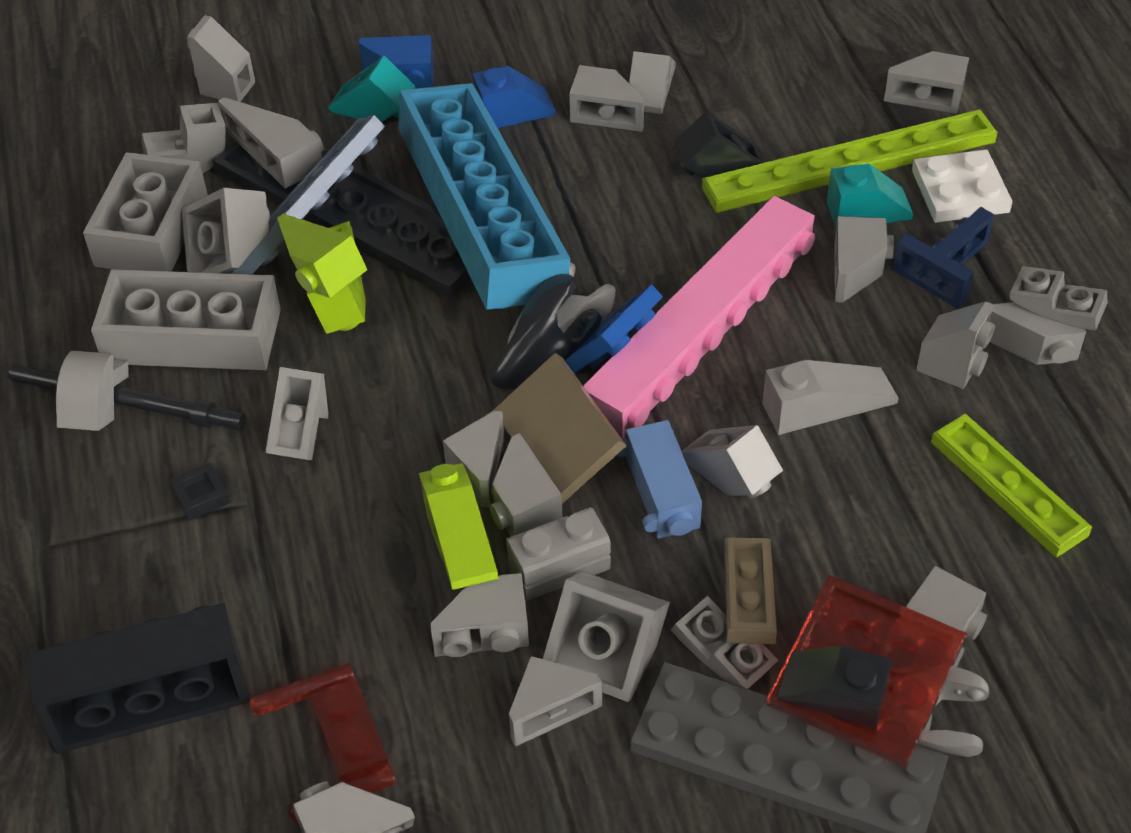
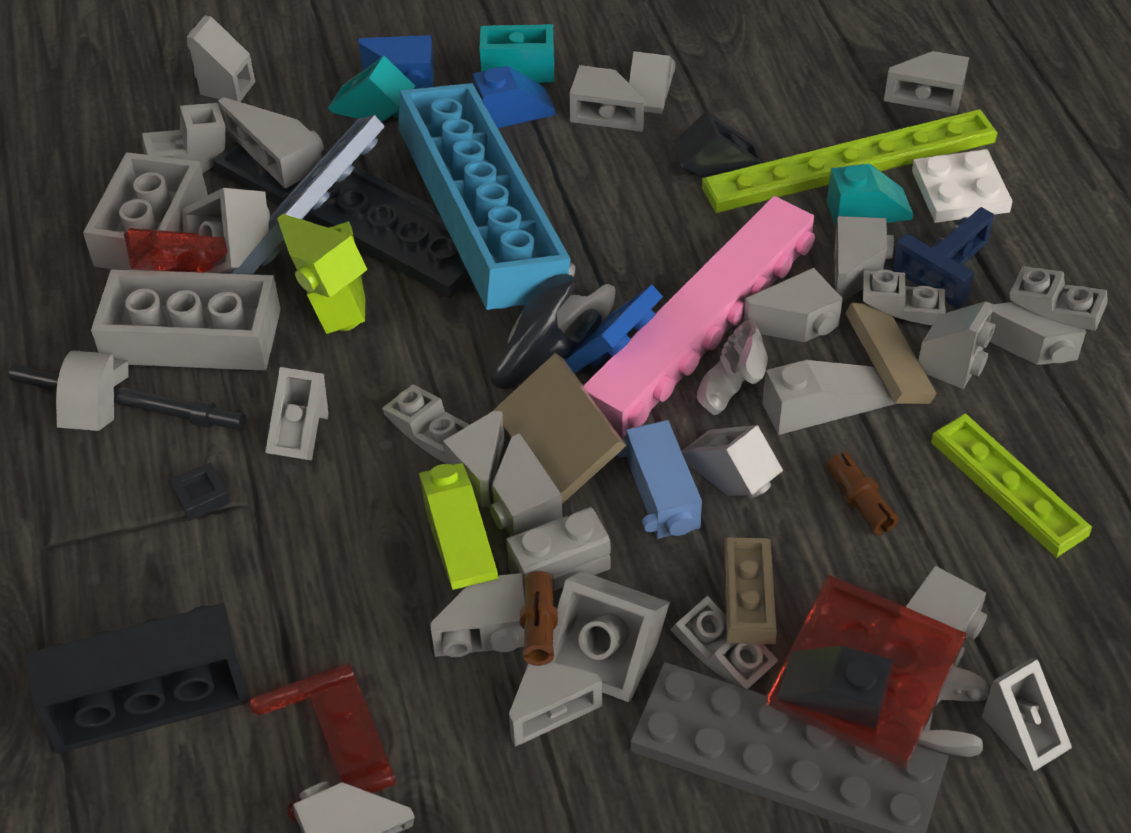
(173, 250): none -> clear red bracket
(423, 419): none -> light grey slope
(521, 47): none -> teal brick
(538, 618): none -> reddish brown pin
(741, 360): none -> light grey animal
(796, 308): none -> light grey slope
(862, 493): none -> reddish brown pin
(888, 293): none -> light grey slope
(891, 355): none -> dark tan tile
(1026, 715): none -> light grey slope

